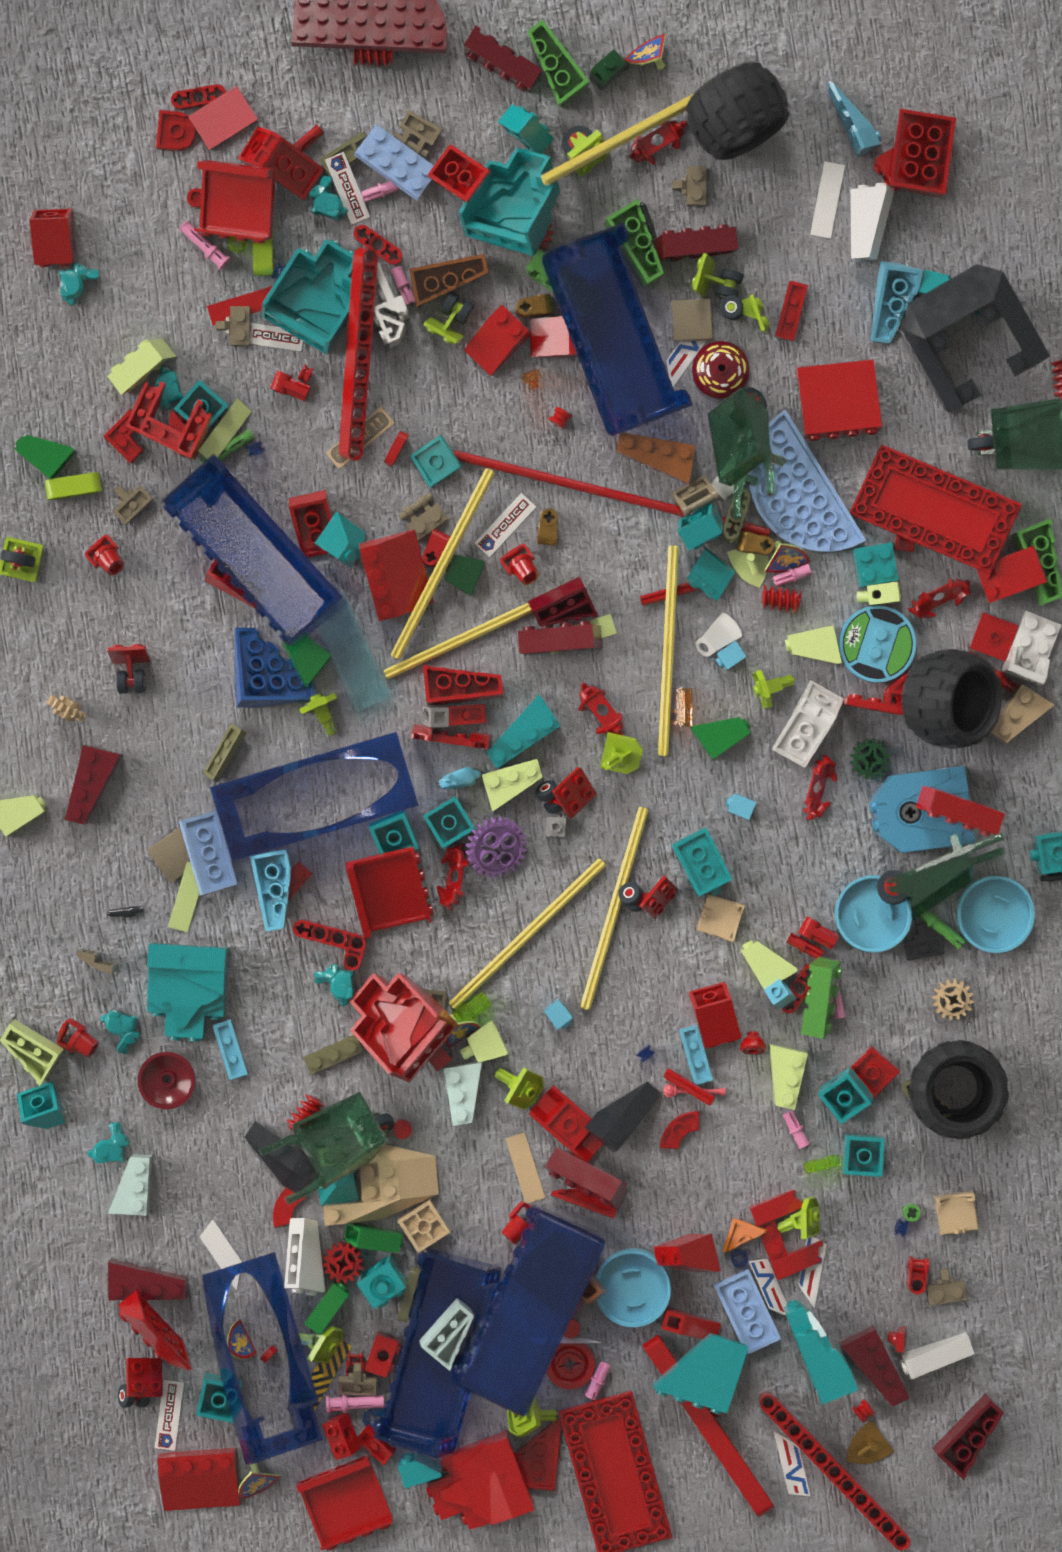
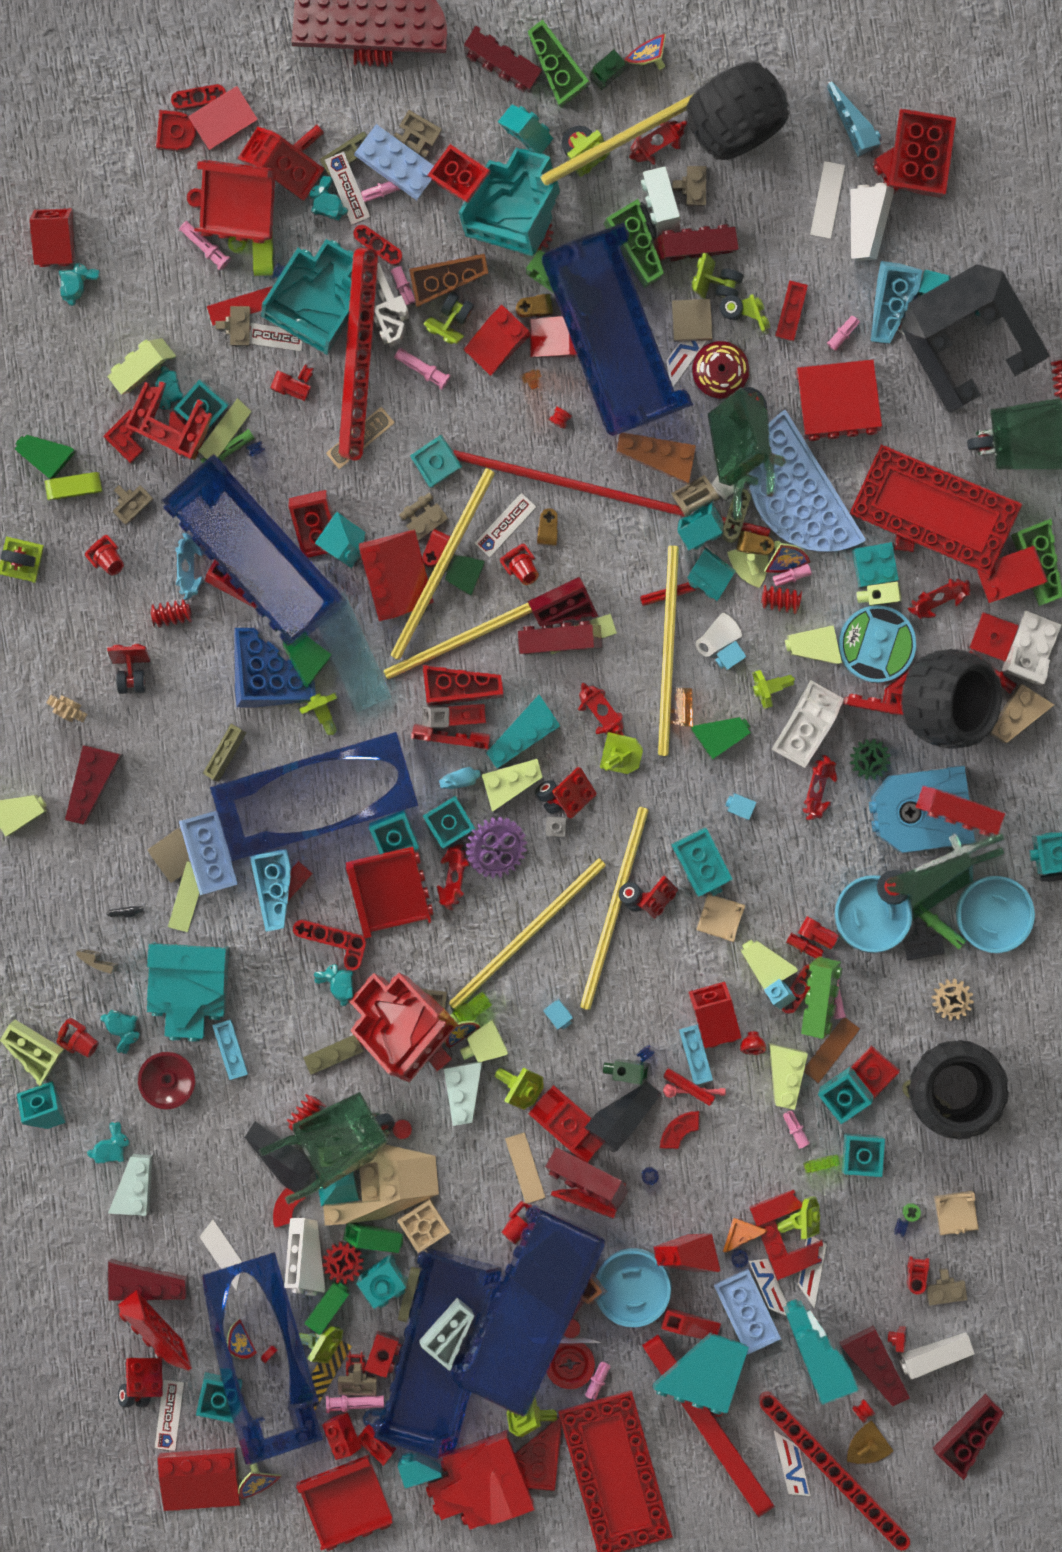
(171, 613): none -> red piece
(186, 580): none -> medium azure piece
(396, 448): red beam -> none
(430, 372): none -> bright pink pin
(635, 1071): none -> dark green torso
(649, 1170): none -> clear blue bush
(660, 200): none -> light aqua wedge
(831, 1049): none -> dark orange sticker
(843, 333): none -> bright pink axle

